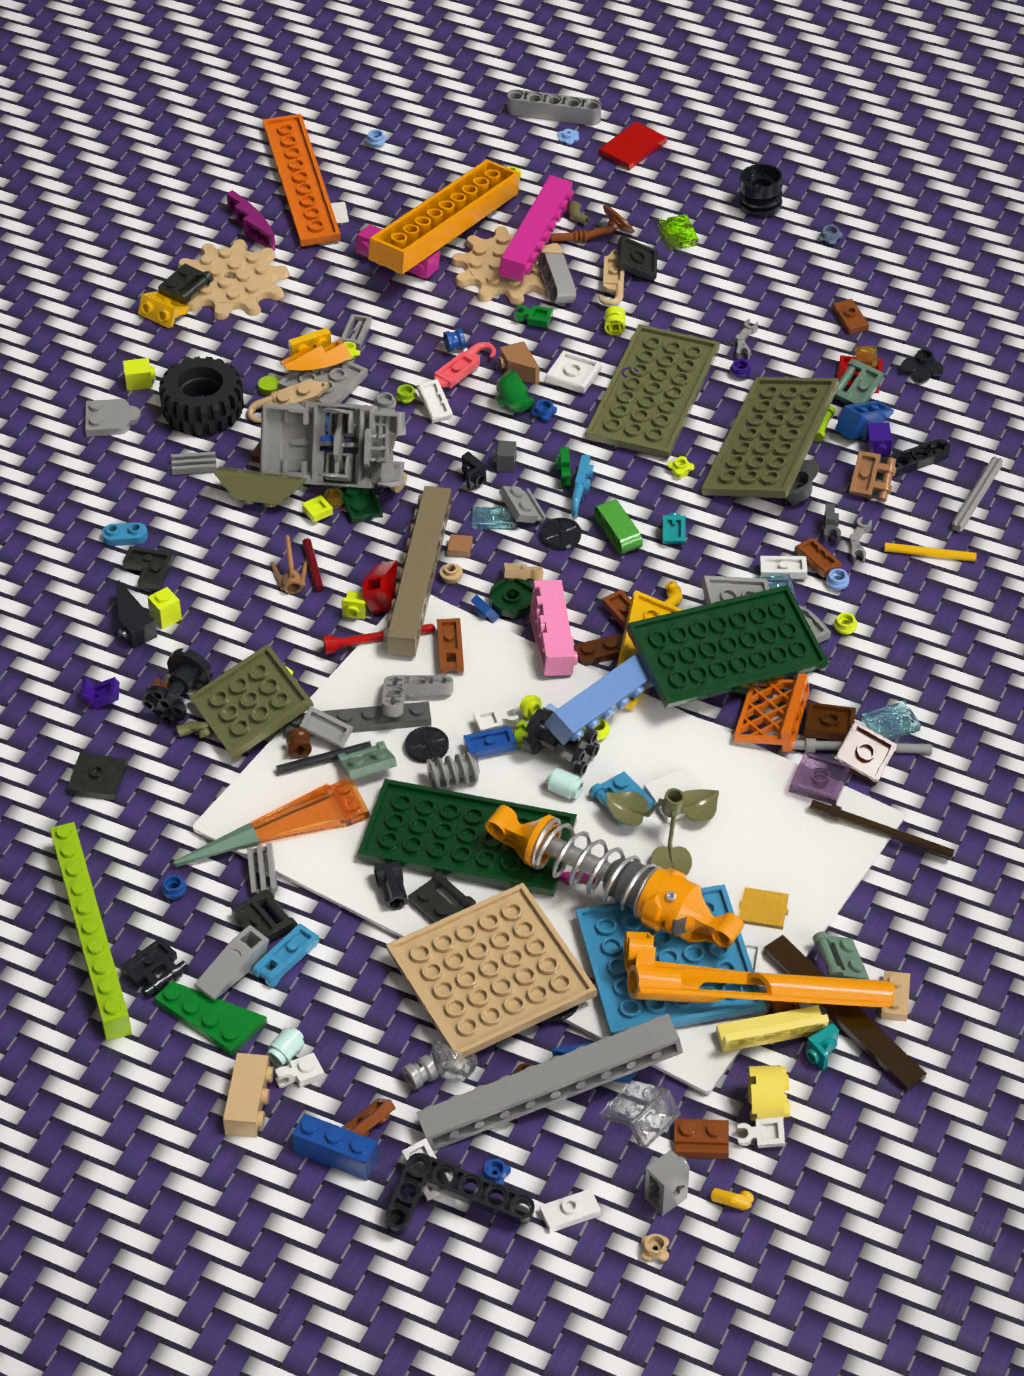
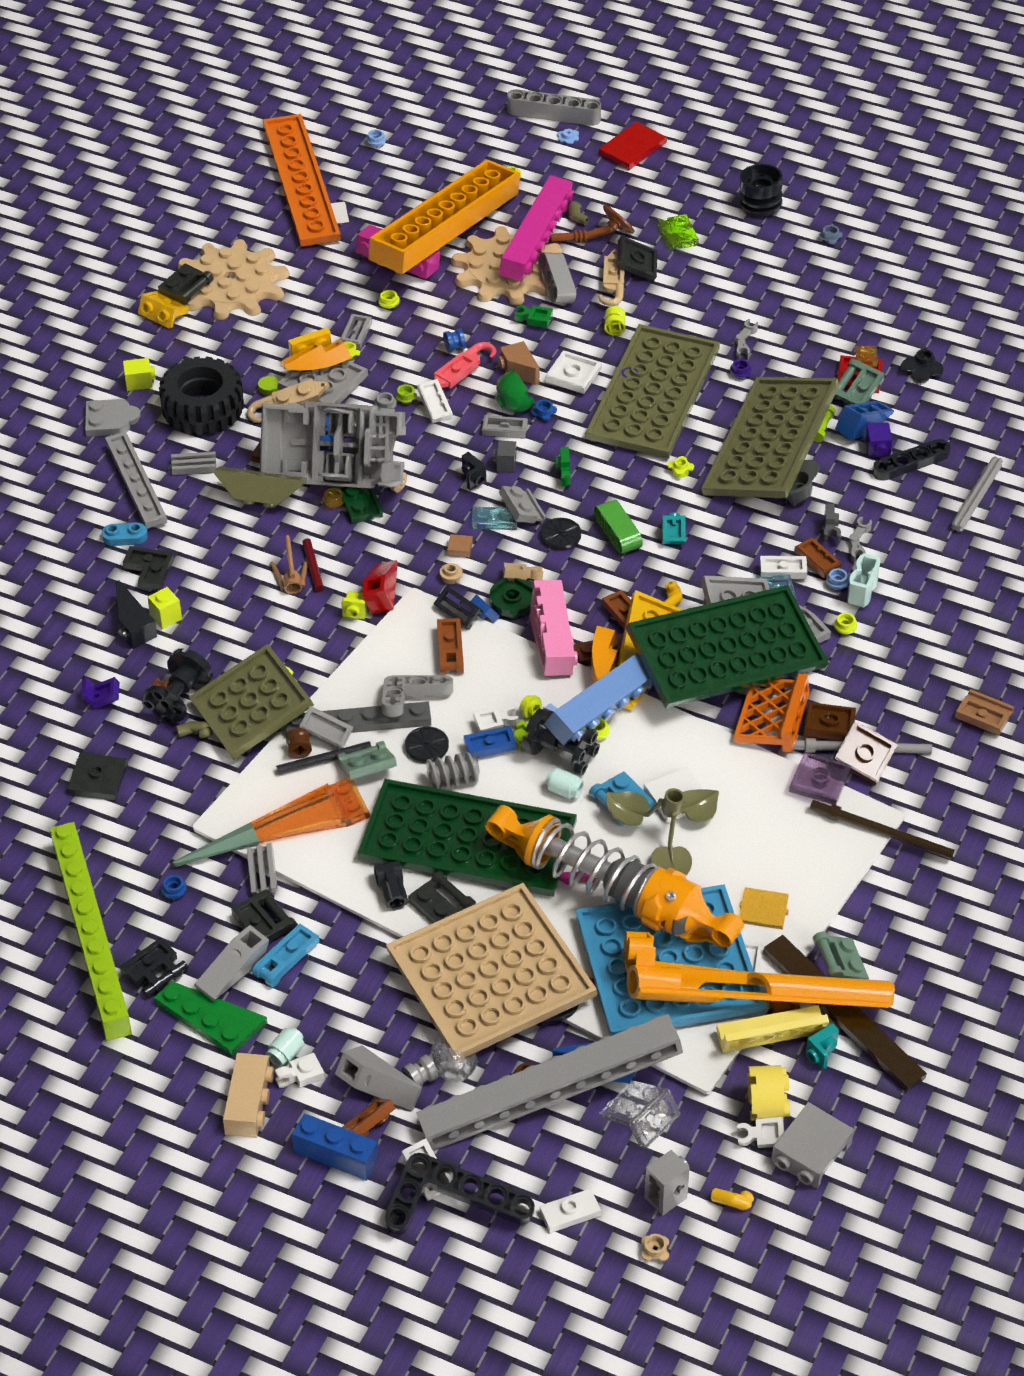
(136, 480): none -> light grey plate
(251, 219): magenta slope -> none
(317, 508): neon yellow plate -> none
(334, 643): red piece -> none
(378, 1078): none -> light grey slope
(388, 299): none -> neon yellow plate
(418, 571): dark tan brick -> none
(471, 616): none -> black tile
(497, 1166): blue plate -> none
(504, 427): none -> light grey tile
(582, 483): dark azure plate -> none
(603, 655): none -> light orange slope
(701, 1138): dark orange plate -> none
(811, 1144): none -> light grey panel
(850, 316): dark orange plate -> none
(863, 580): none -> light aqua brick
(865, 476): medium nougat plate -> none
(892, 720): clear light blue plate -> none
(899, 1009): tan plate -> none
(930, 552): yellow bar -> none
(984, 712): none -> medium nougat plate

